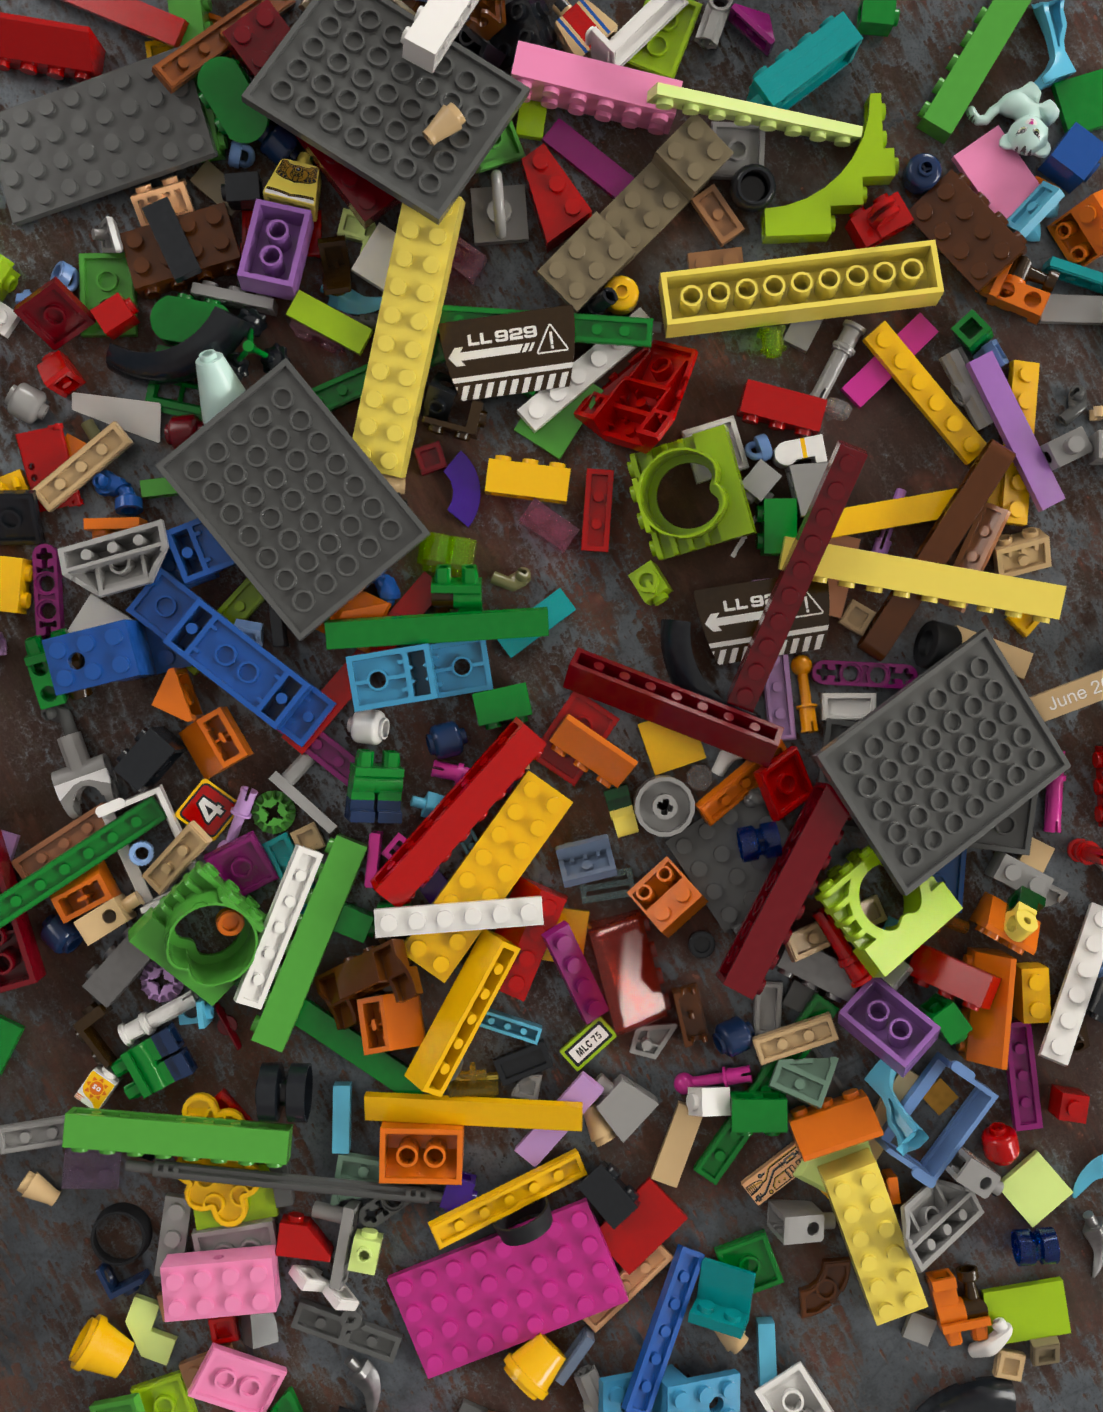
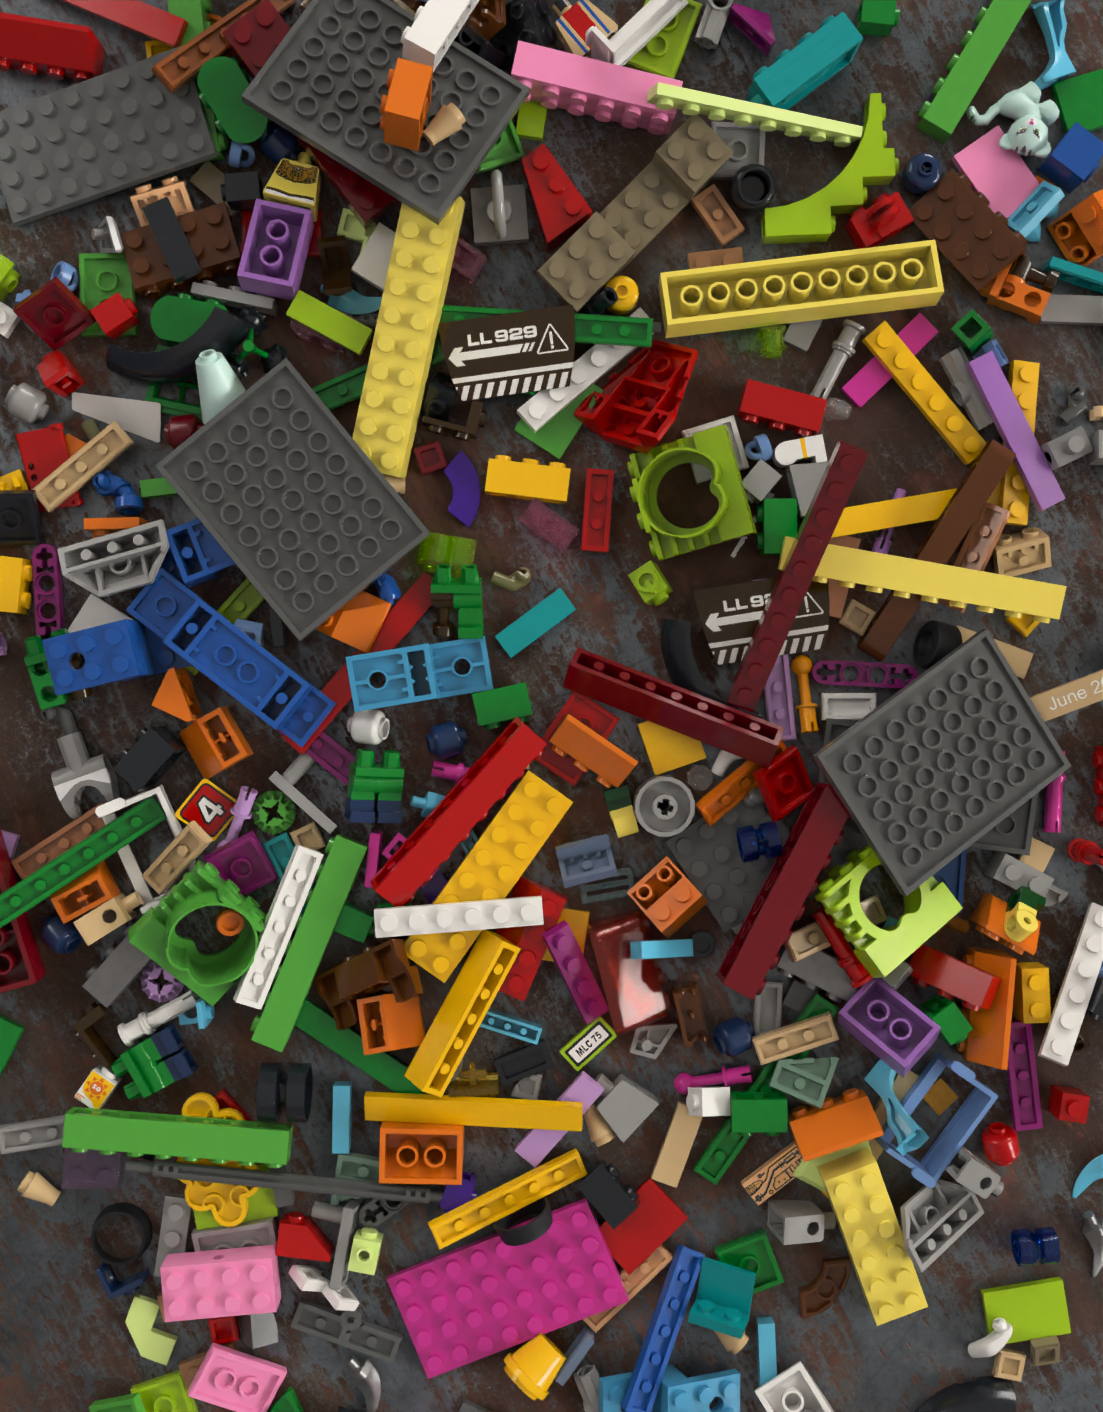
(100, 1348): yellow piece -> none
(132, 853): light blue axle -> none
(227, 1025): dark red piece -> none
(406, 104): none -> orange brick
(436, 628): green tile -> none
(587, 159): magenta tile -> none
(661, 949): none -> medium azure piece
(892, 1186): orange tile -> none
(919, 1327): light grey tile -> none
(958, 1312): orange hips -> none
(1034, 1188): yellowish green tile -> none

